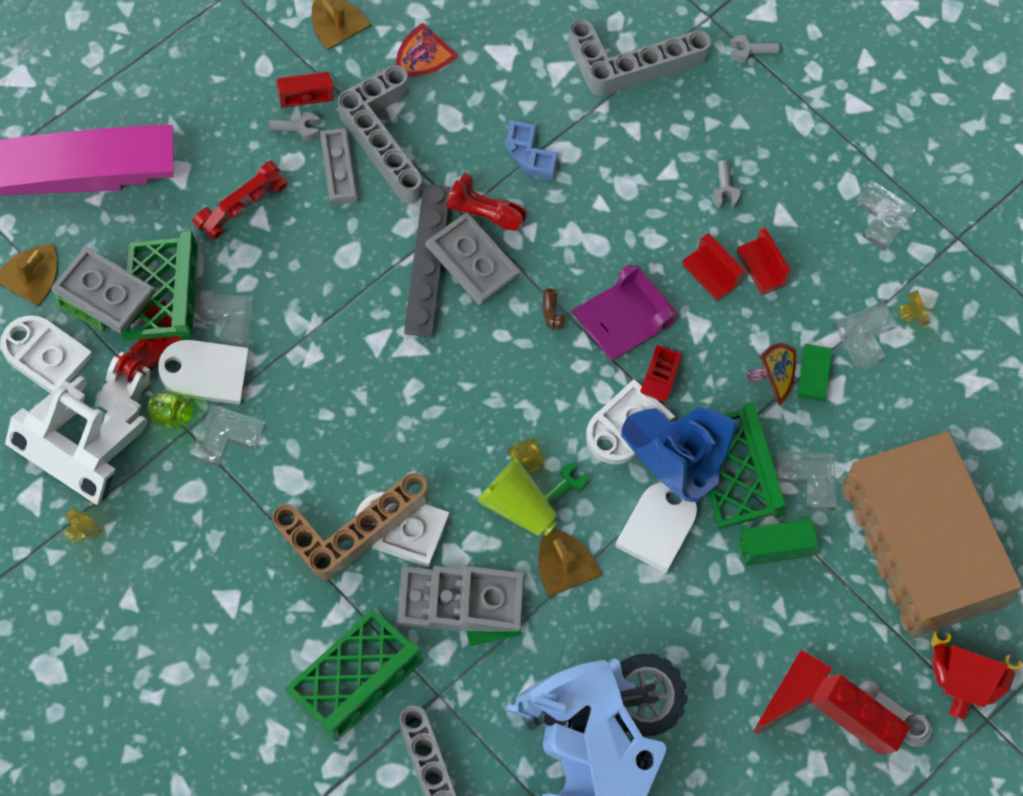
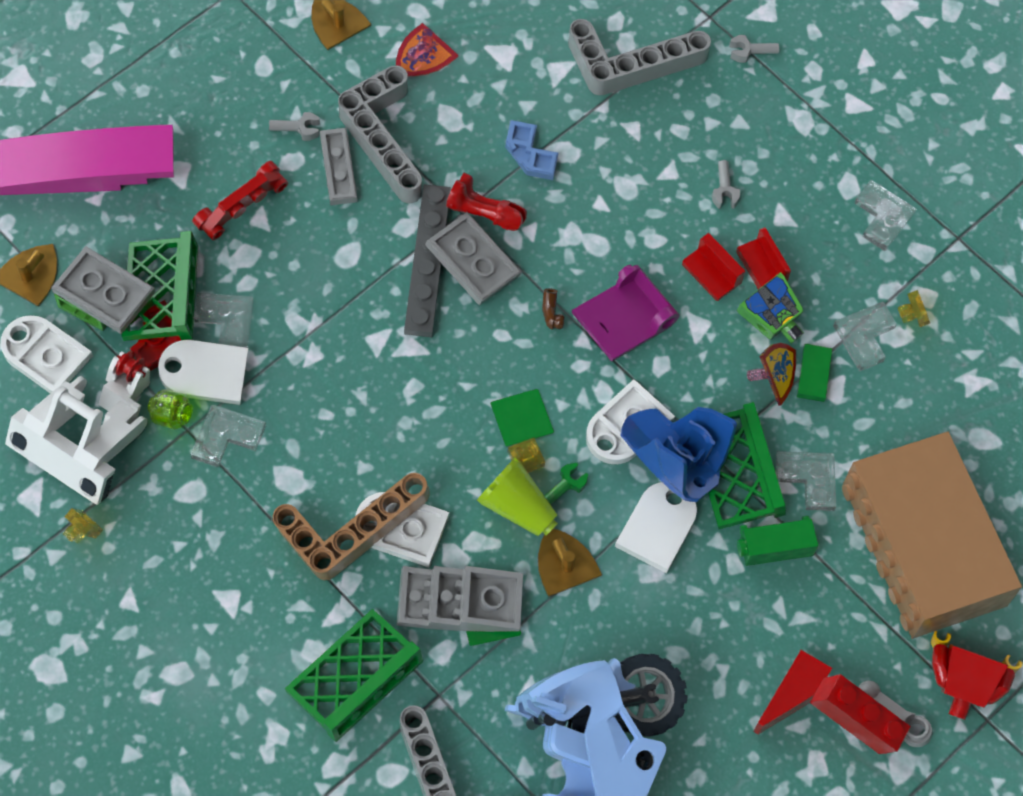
(305, 89): red panel -> none
(521, 417): none -> green sticker
(661, 374): red slope -> none
(773, 309): none -> torso

